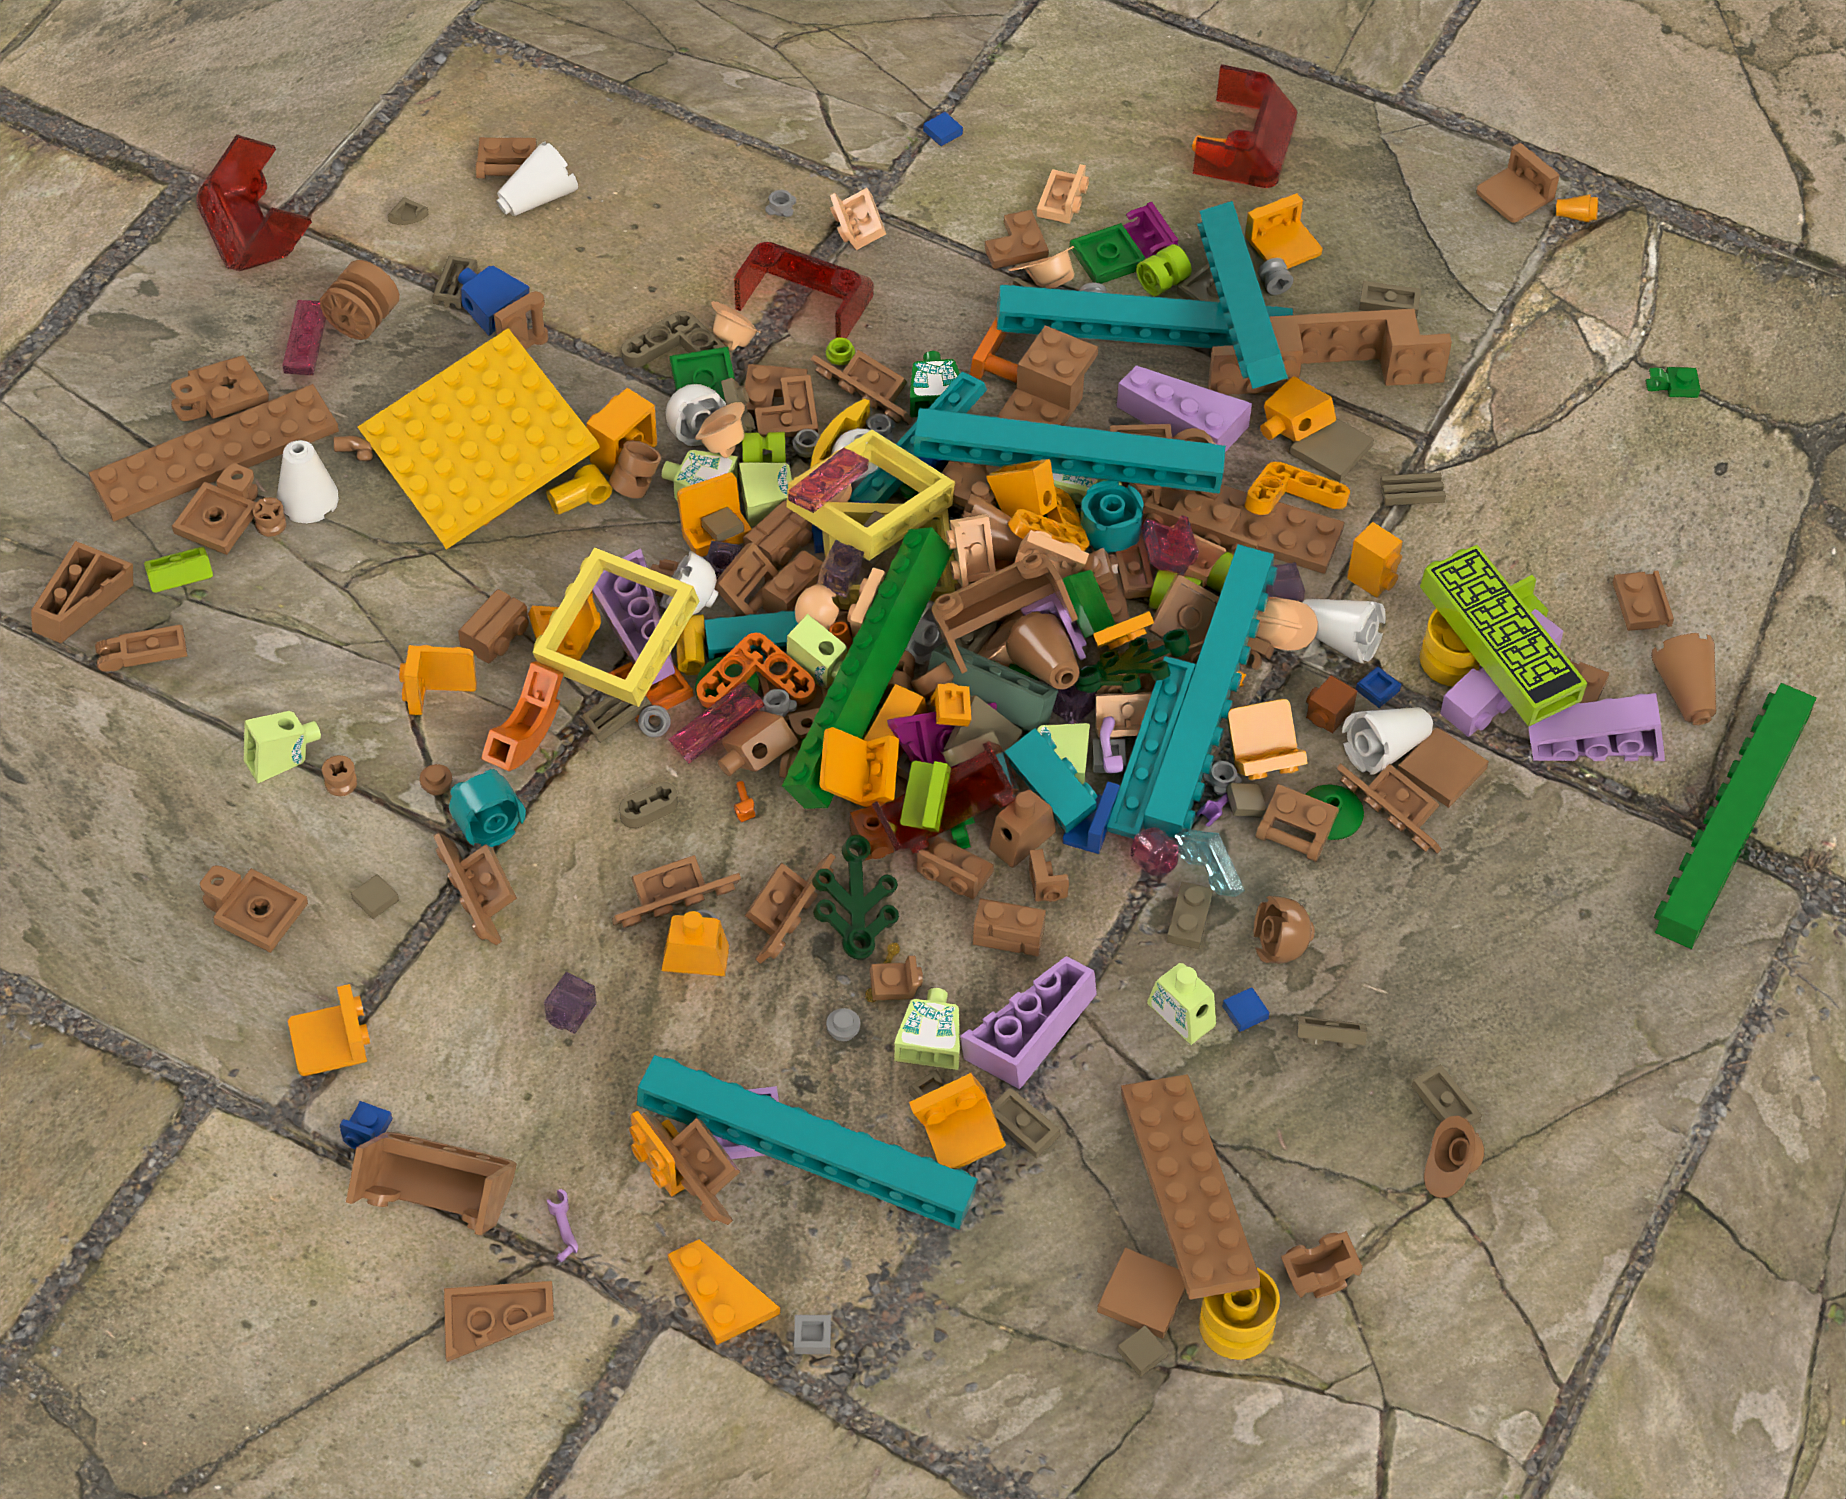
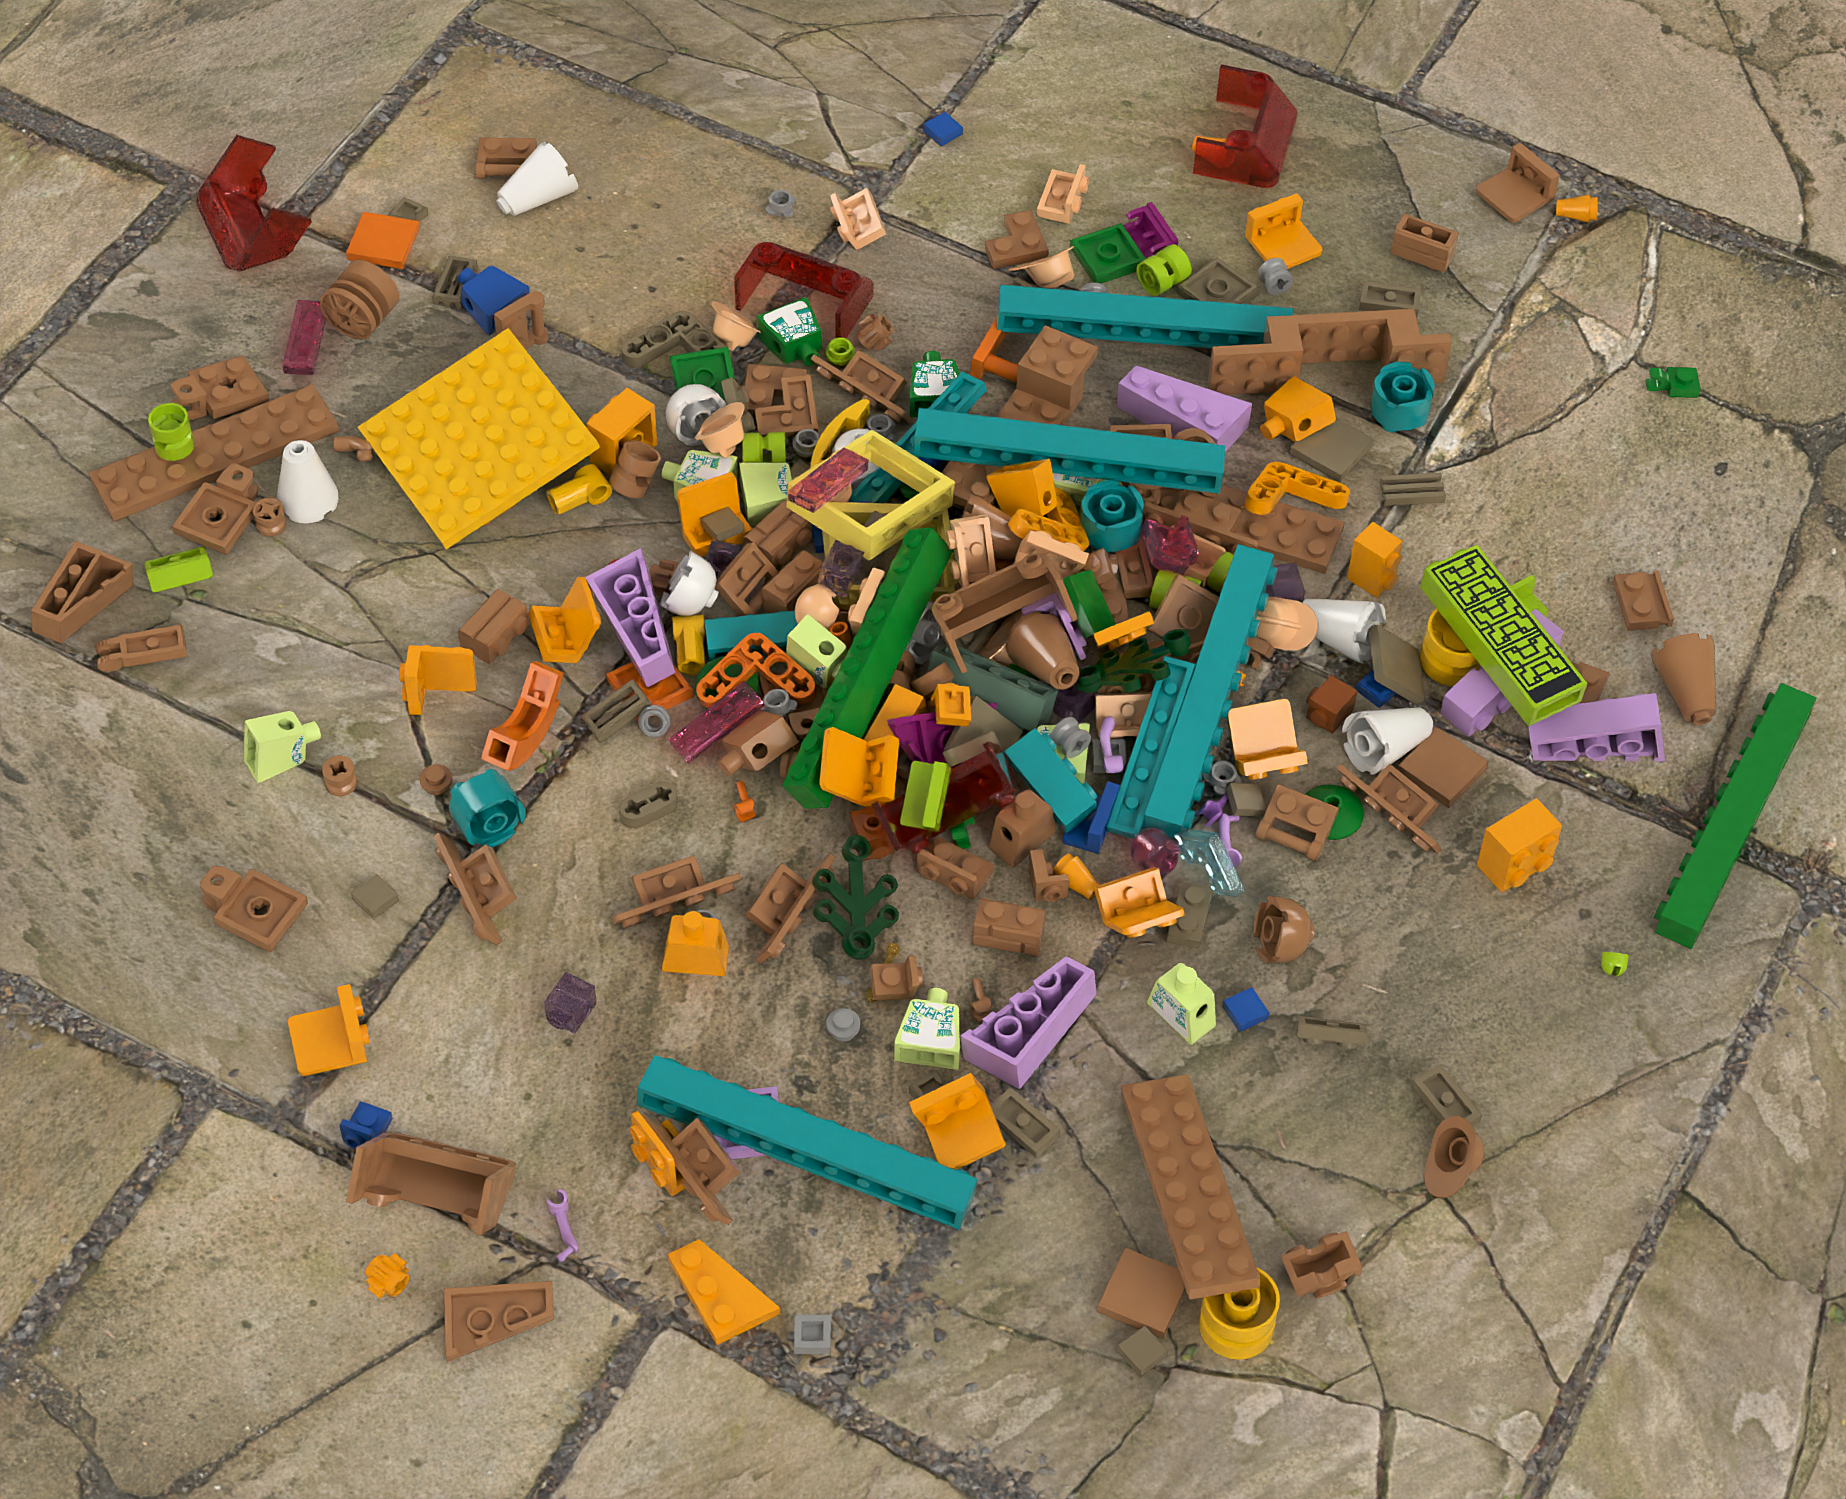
(171, 431): none -> lime wheel
(383, 240): none -> orange tile
(387, 1275): none -> light orange gear
(656, 649): light yellow window -> none
(791, 332): none -> green torso
(875, 332): none -> medium nougat gear
(982, 1006): none -> medium nougat hand
(1070, 737): none -> light grey wheel
(1079, 876): none -> light orange cone
(1136, 903): none -> light orange bracket
(1224, 832): none -> lavender piece
(1240, 296): teal brick -> none
(1396, 664): none -> dark tan tile
(1402, 396): none -> teal brick
(1424, 243): none -> medium nougat brick
(1519, 845): none -> light orange brick
(1614, 961): none -> lime hinge

